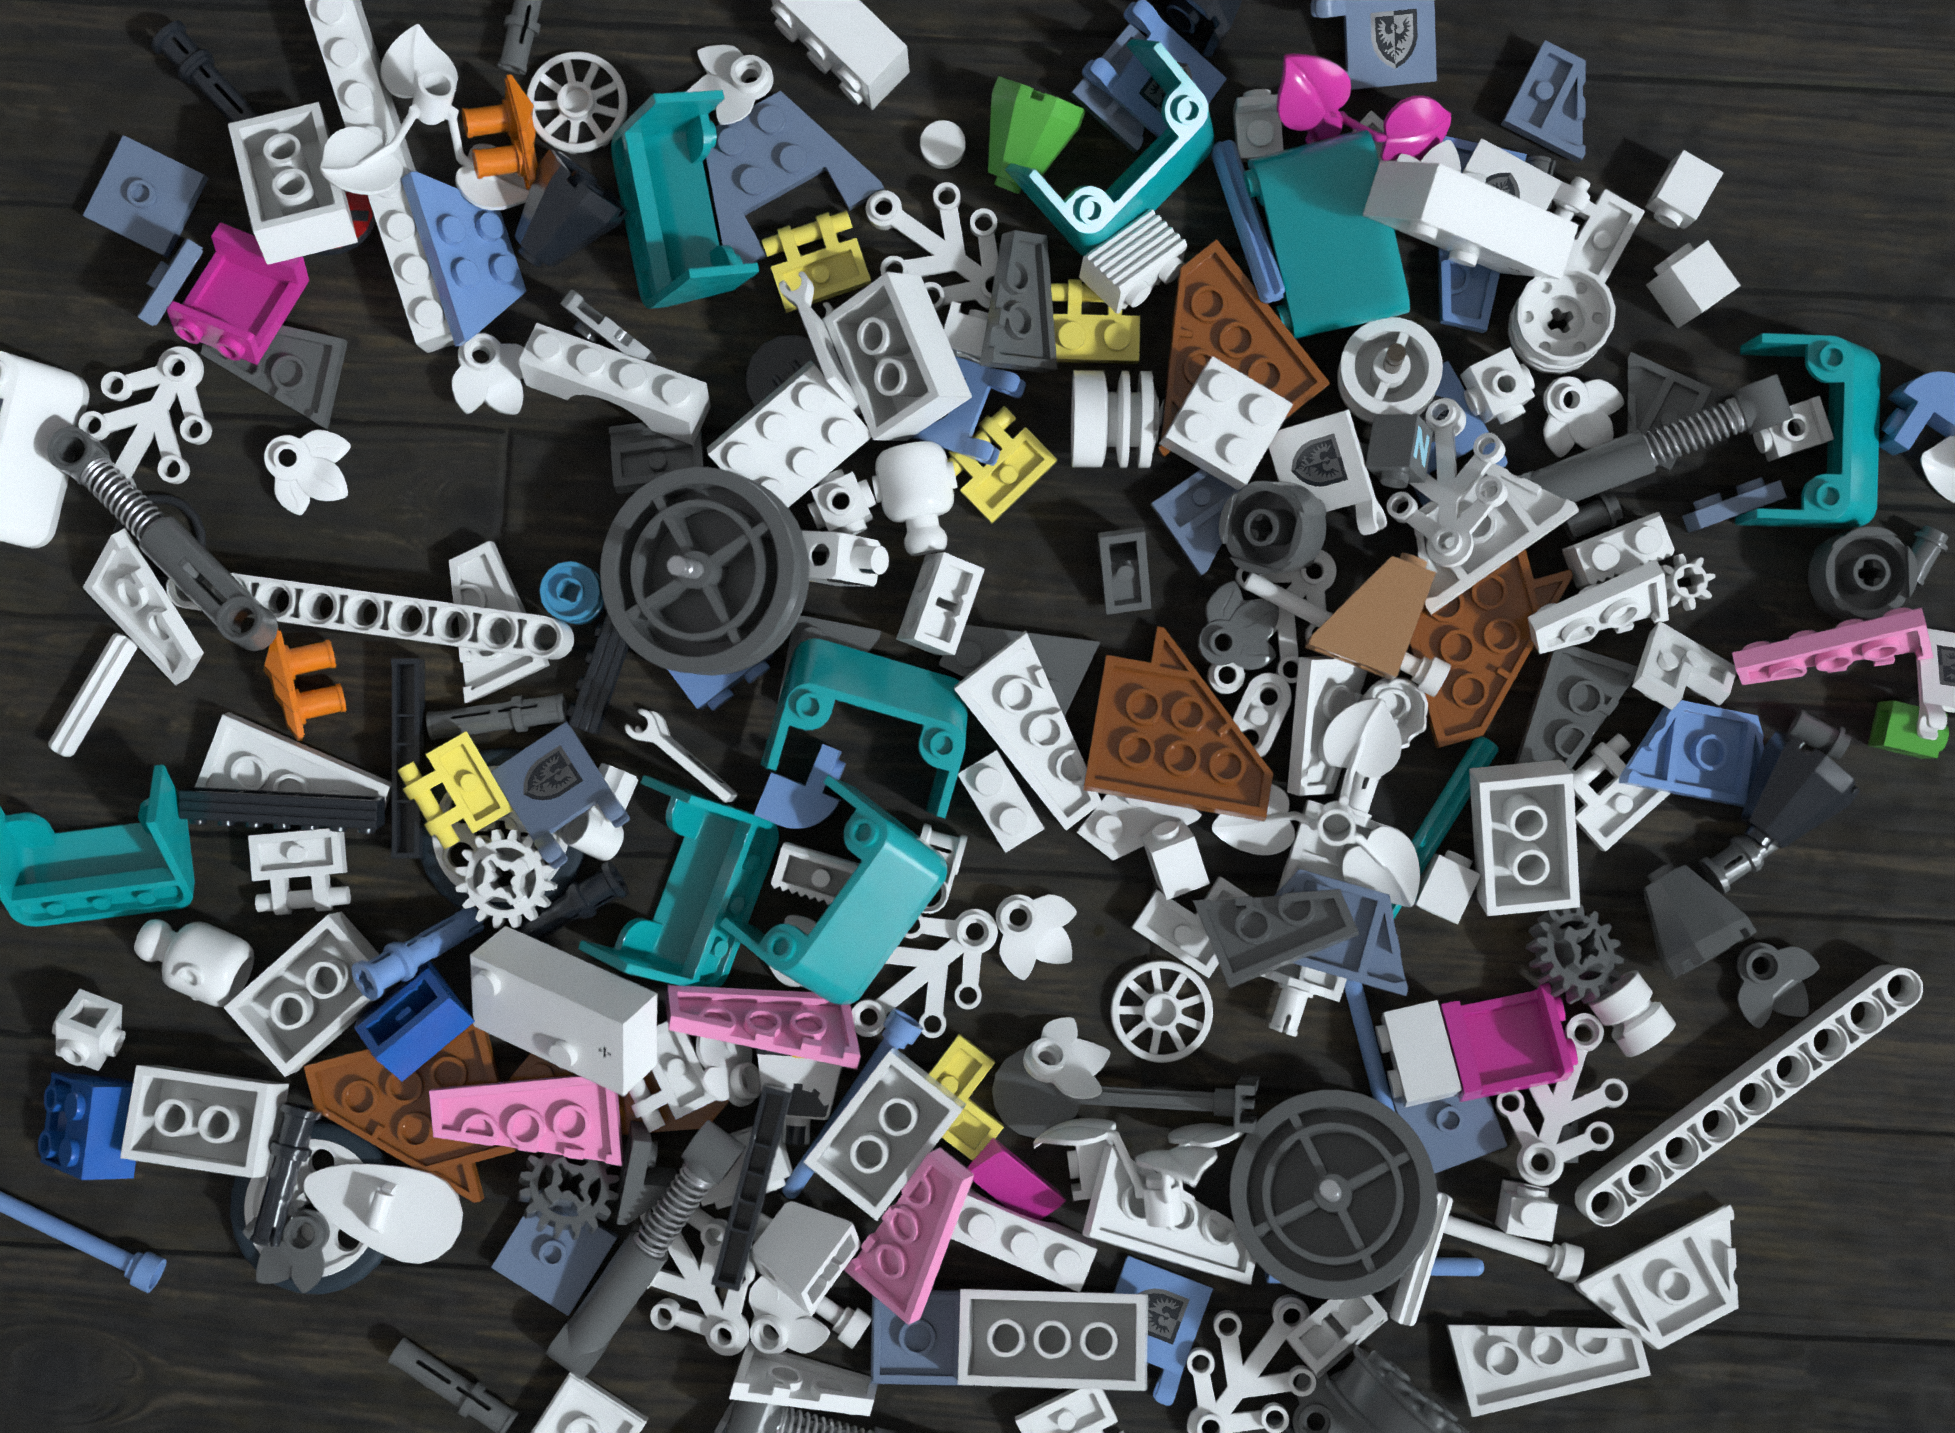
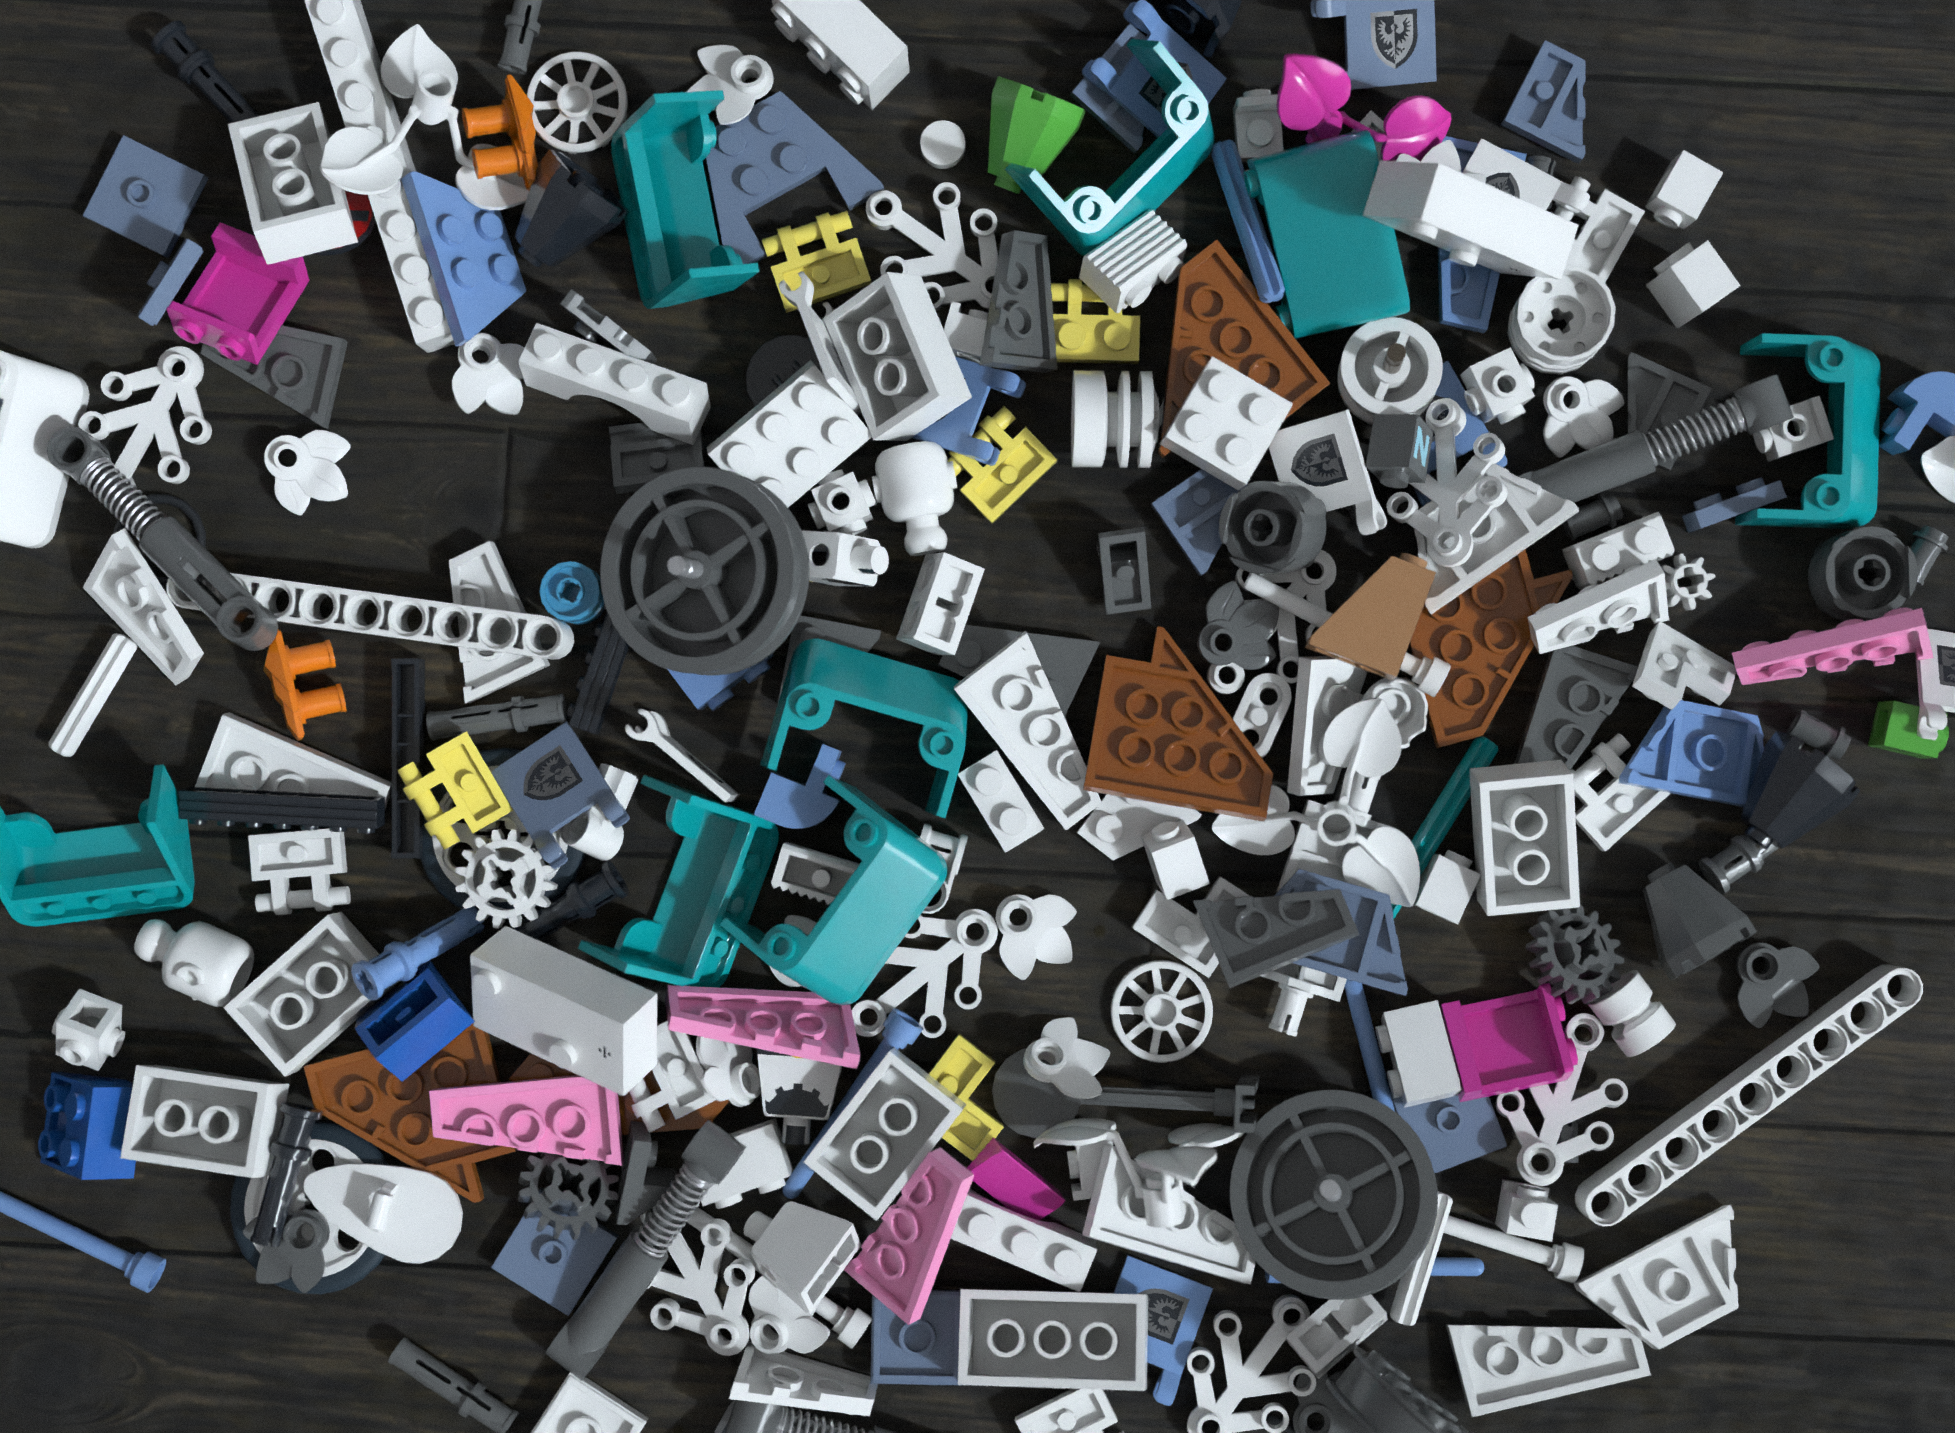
(752, 1187): black piece -> none

